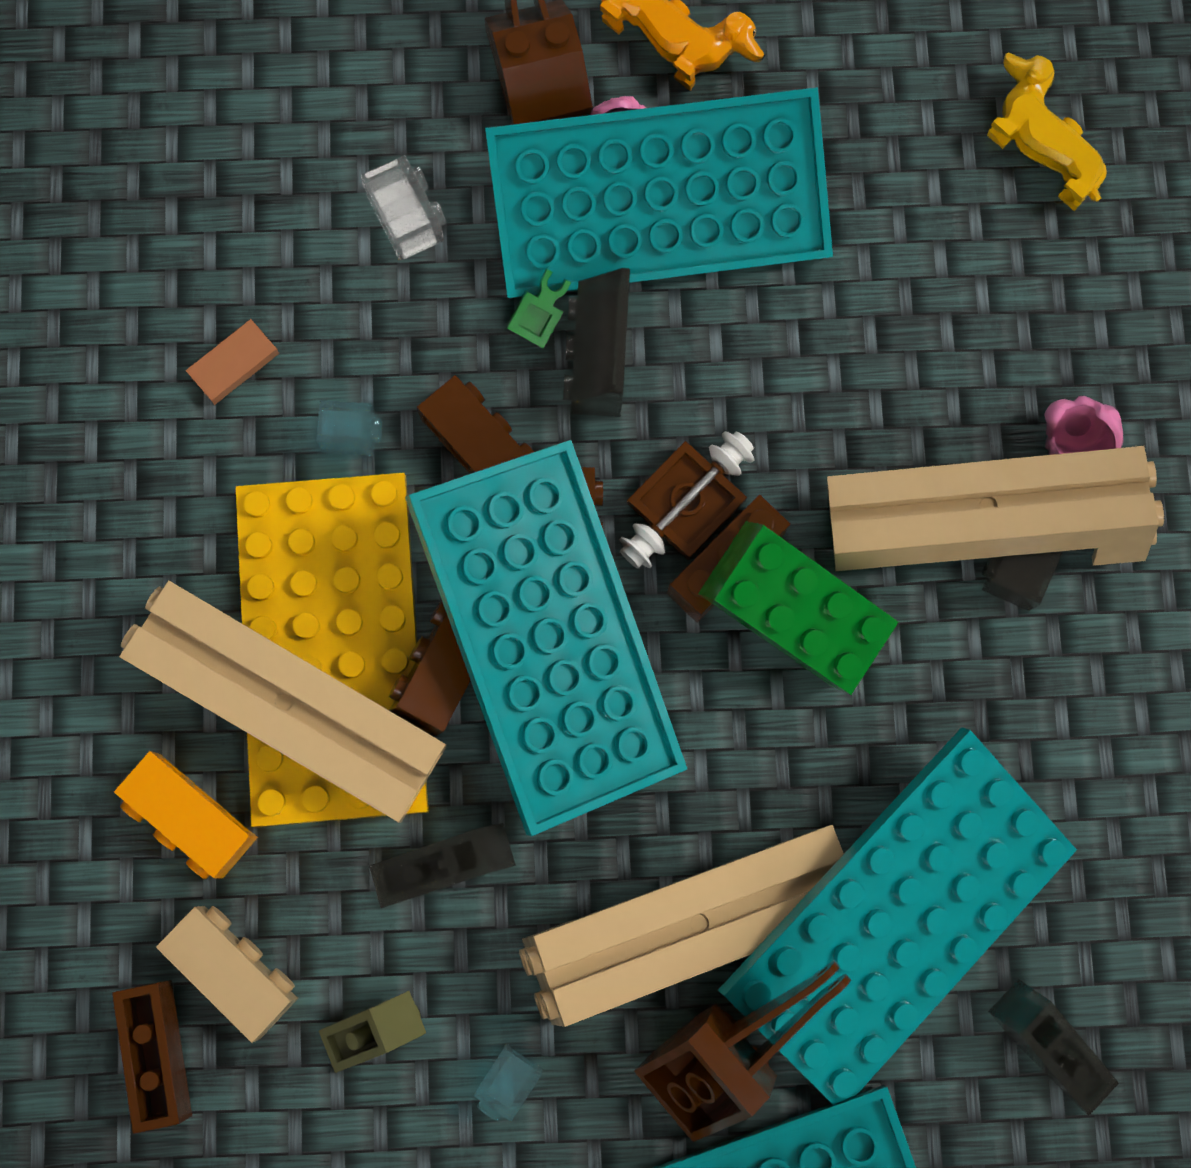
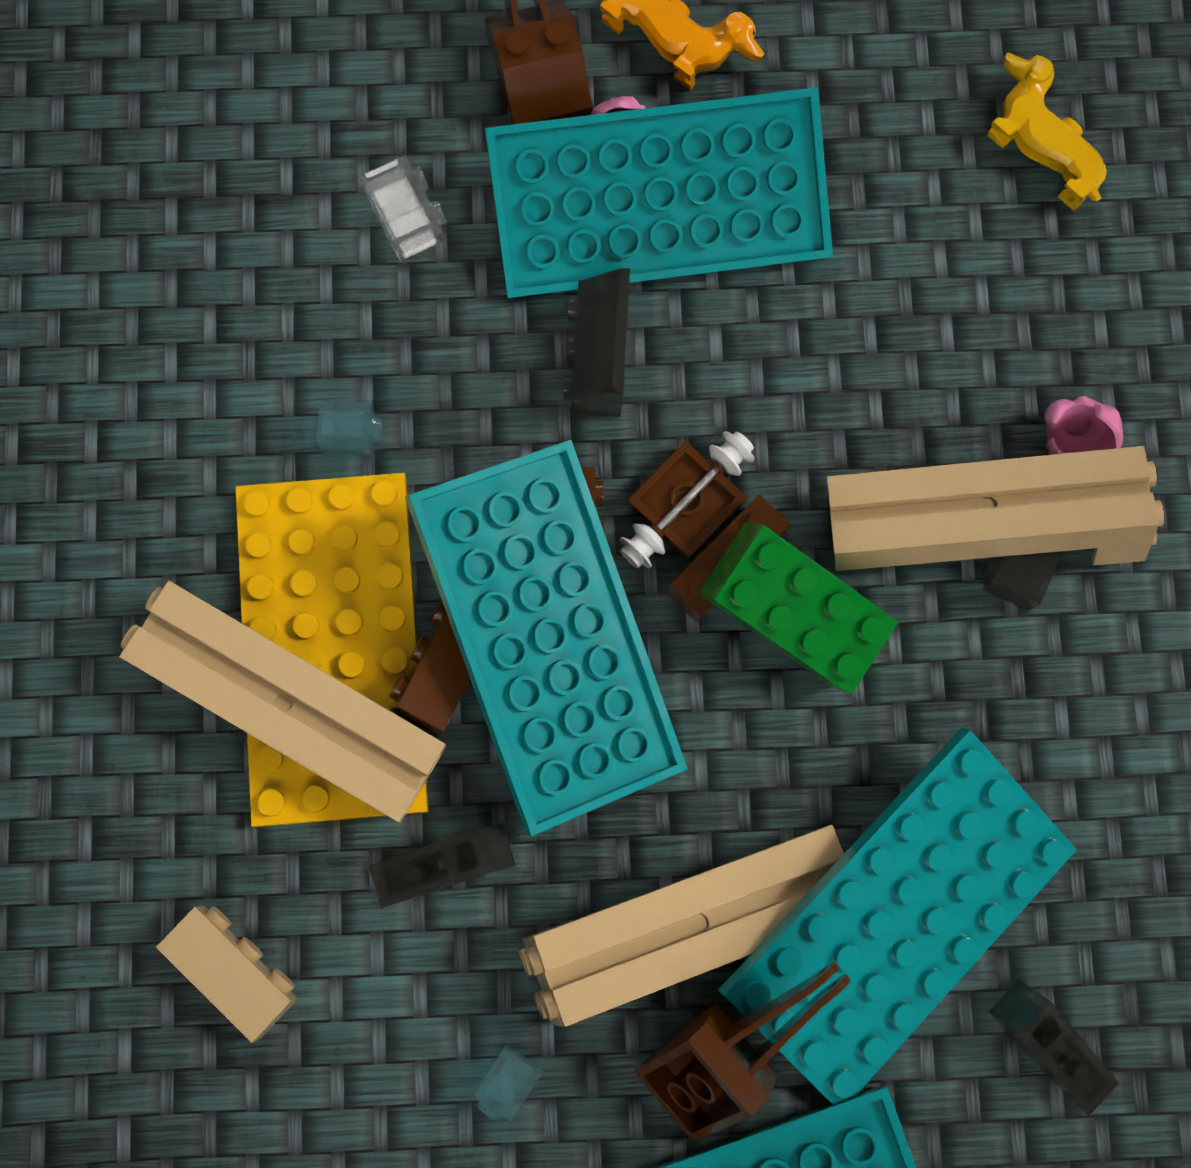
(152, 1056): reddish brown brick -> none
(184, 816): light orange brick -> none
(232, 361): nougat tile -> none
(372, 1032): olive slope -> none
(468, 428): reddish brown brick -> none
(537, 316): green plate -> none

